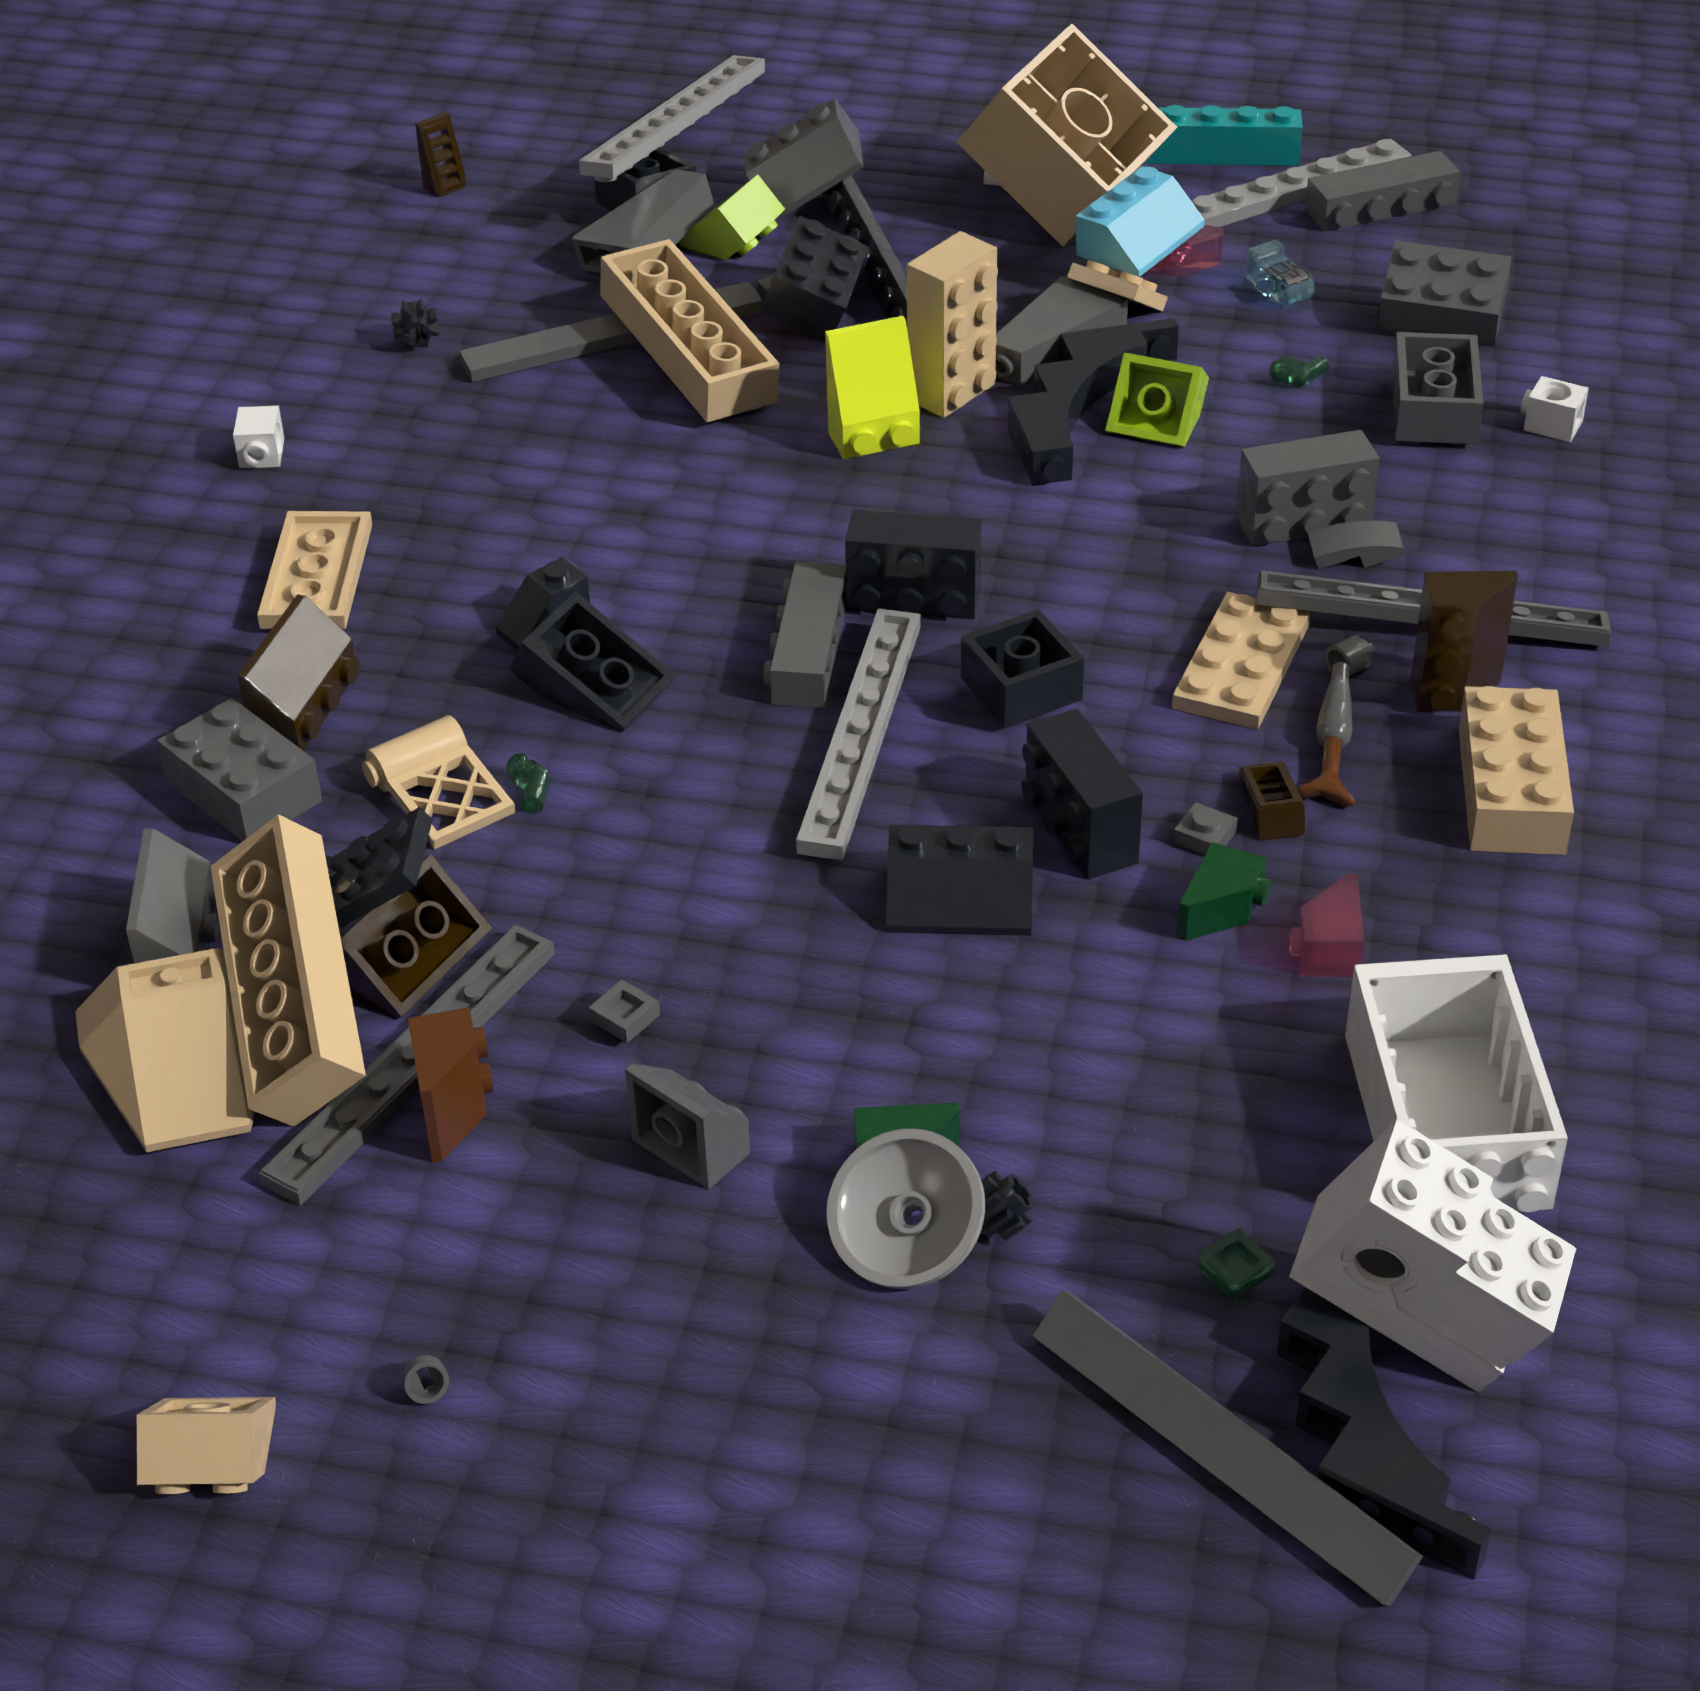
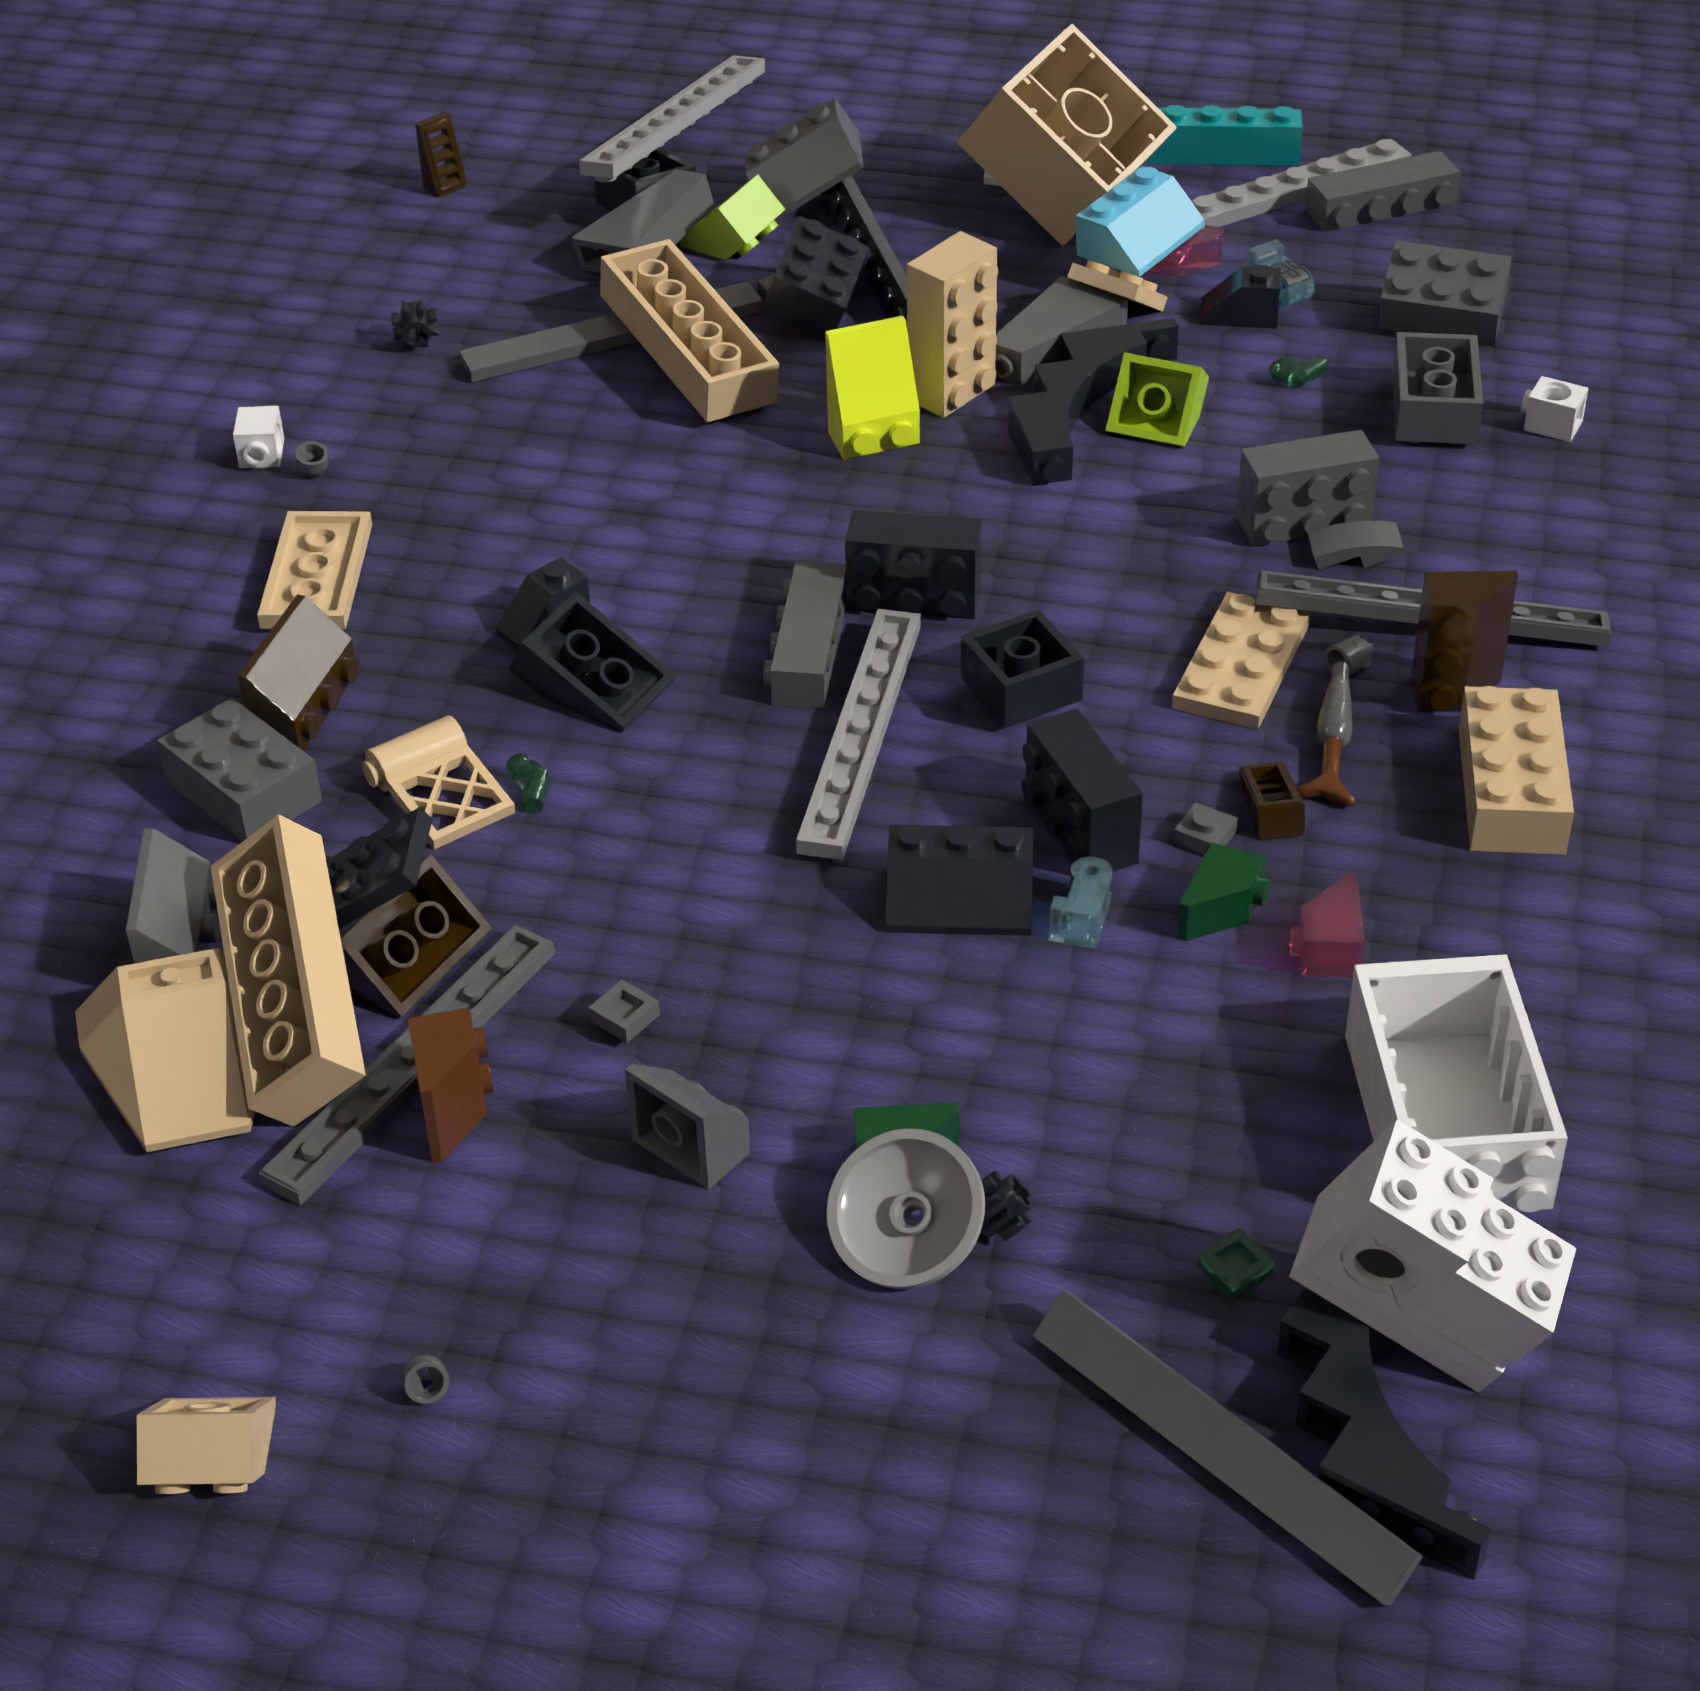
(311, 458): none -> dark grey hinge
(1083, 914): none -> clear light blue leg
(1244, 299): none -> black slope

